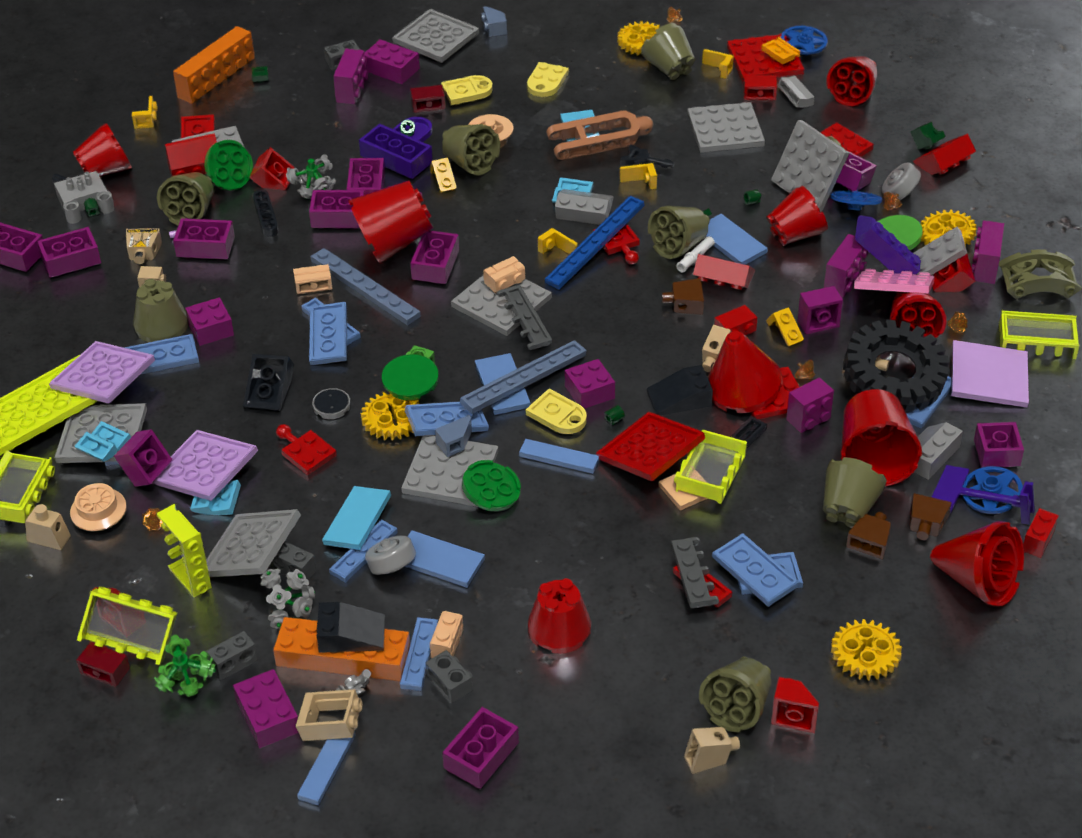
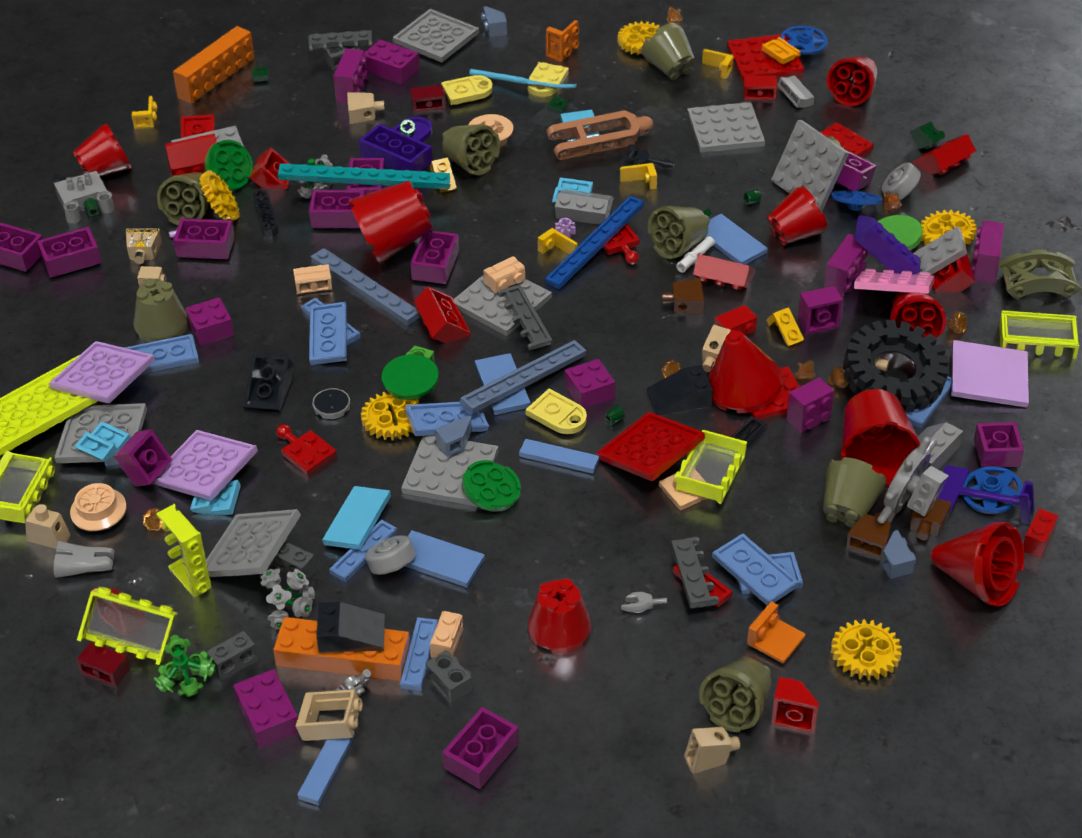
(78, 559): none -> light grey piece
(219, 196): none -> yellow gear
(340, 39): none -> dark grey hinge
(363, 107): none -> tan torso
(363, 176): none -> teal plate
(441, 316): none -> red slope
(521, 80): none -> medium azure piece
(558, 105): none -> dark green plate
(562, 43): none -> orange bracket
(566, 227): none -> lavender gear
(643, 602): none -> light grey hand
(670, 367): none -> clear orange piece
(773, 635): none -> orange bracket
(837, 377): none -> clear orange piece
(897, 557): none -> sand blue slope
(916, 481): none -> light grey piece

